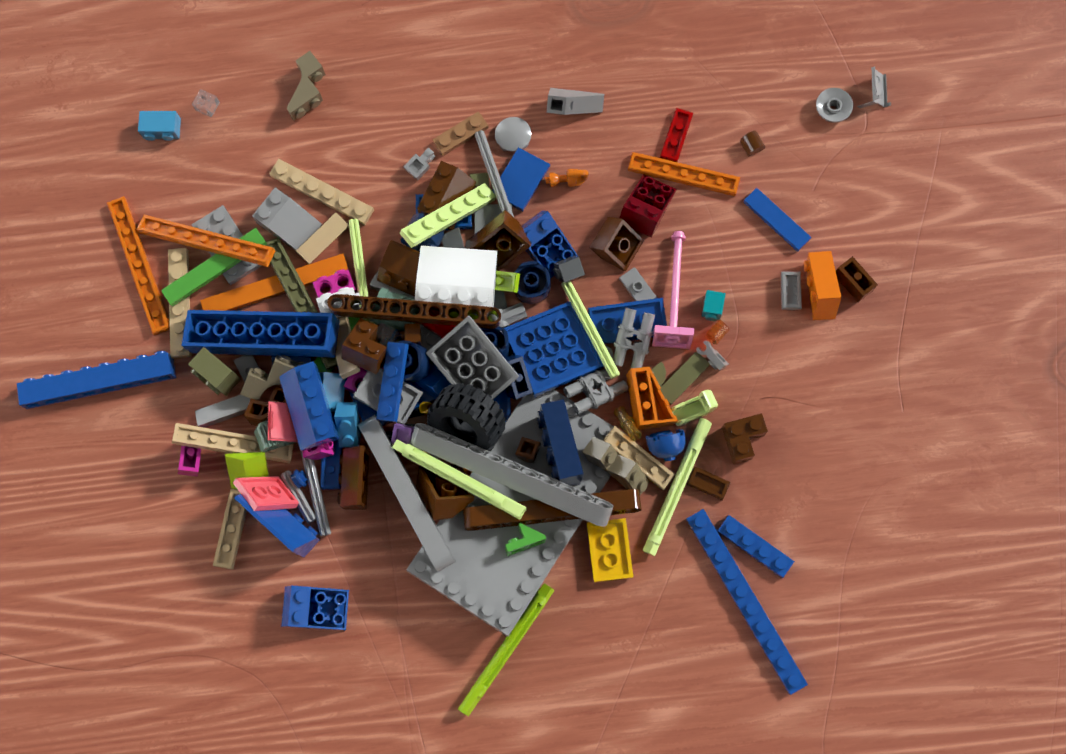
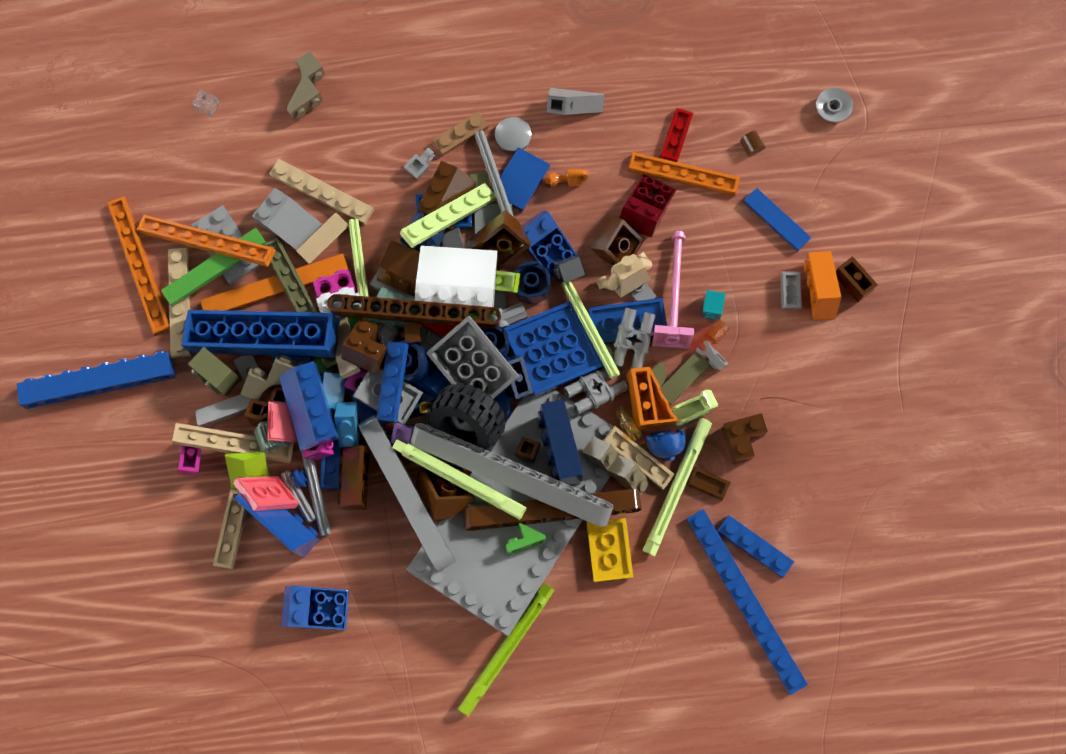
(159, 125): dark azure brick -> none
(627, 274): none -> tan torso
(879, 90): light grey piece -> none

